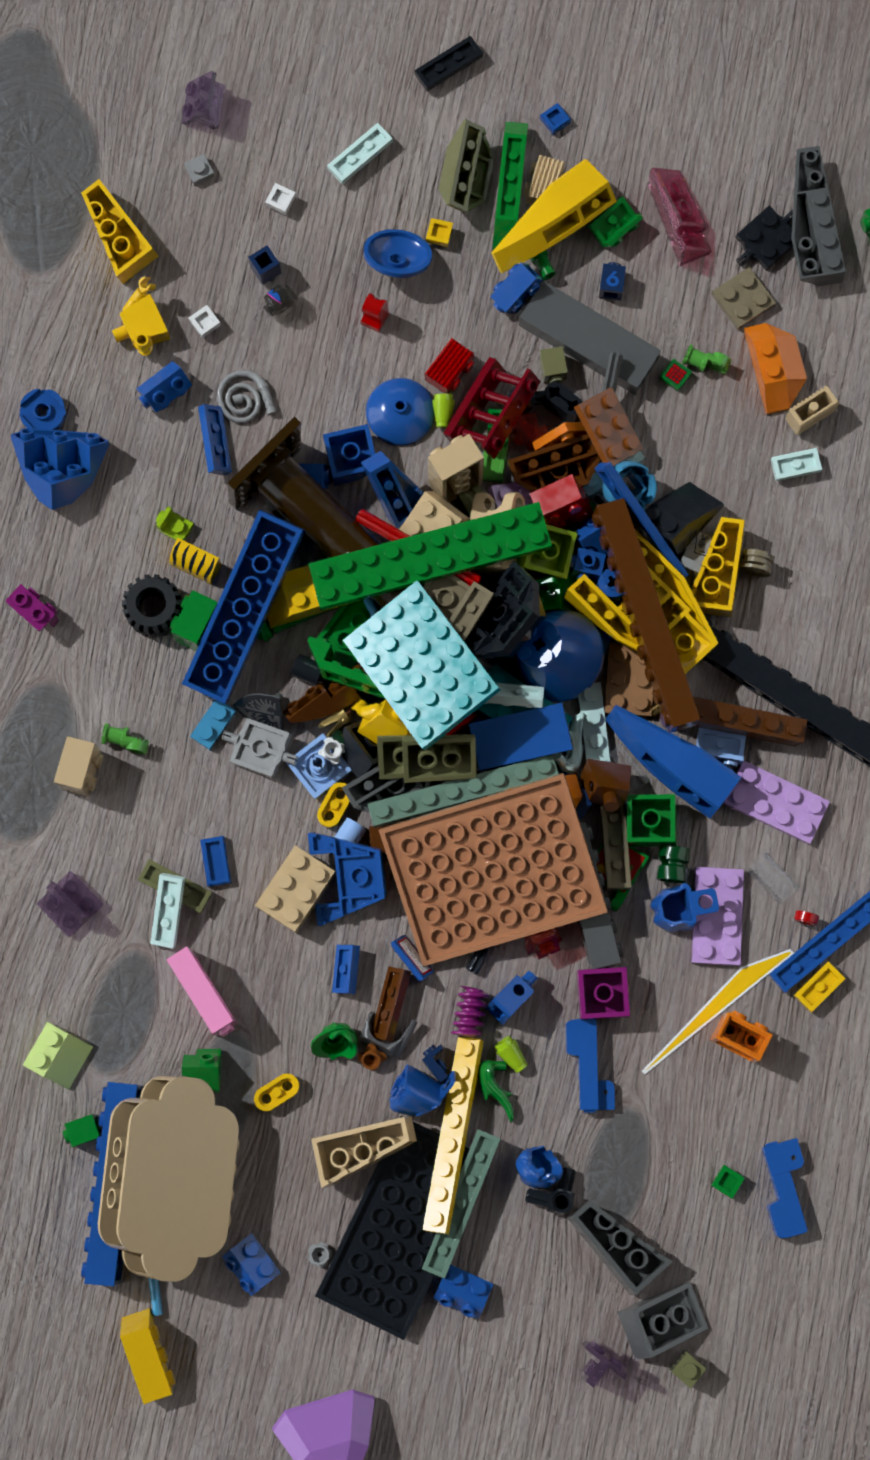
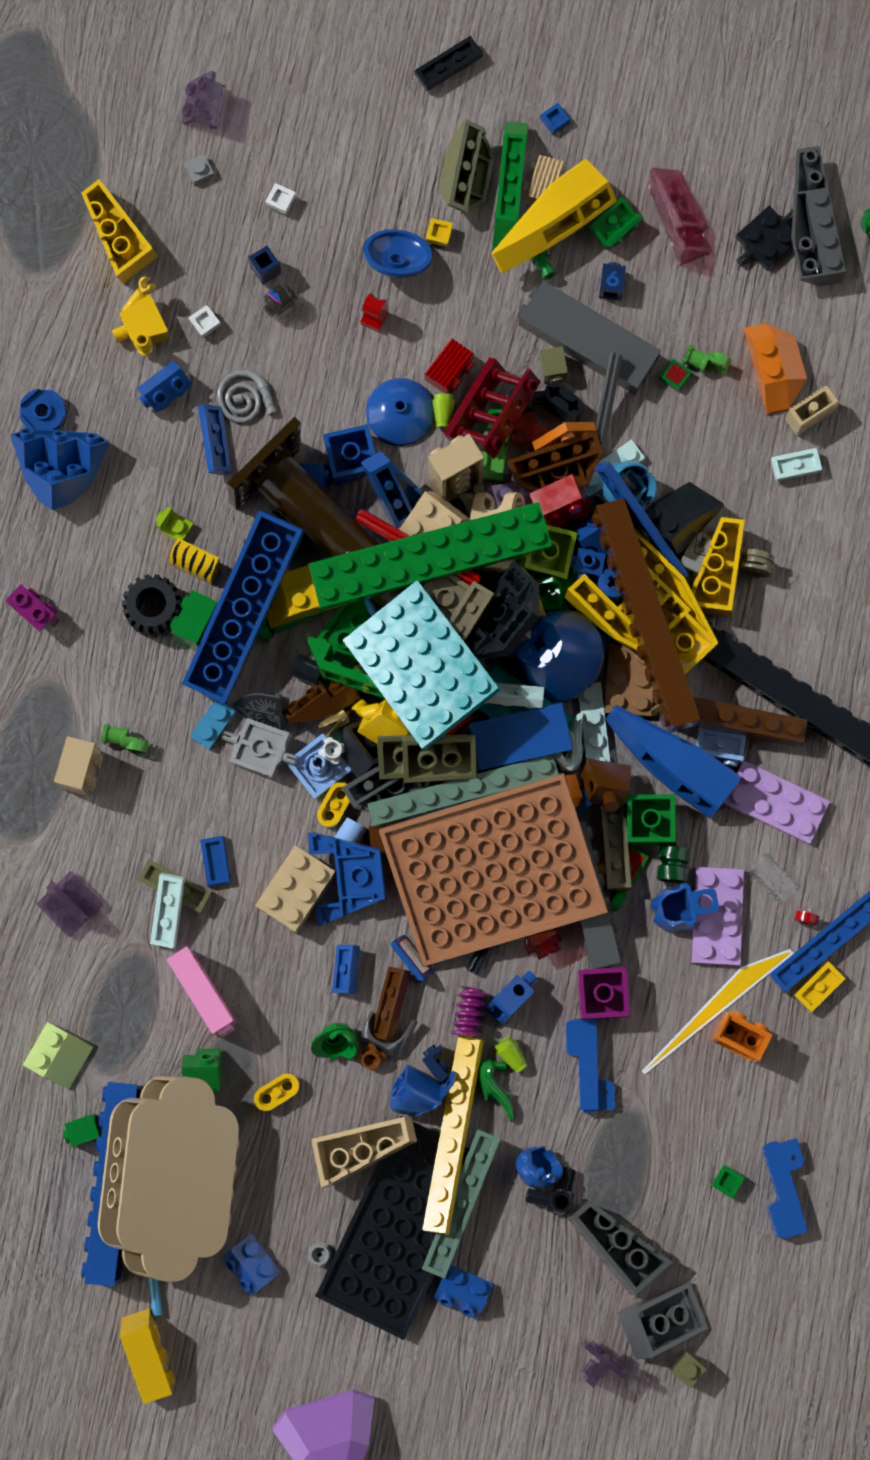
(359, 153): light aqua plate -> none
(516, 288): blue brick -> none
(608, 427): dark orange plate -> none
(743, 298): dark tan plate -> none

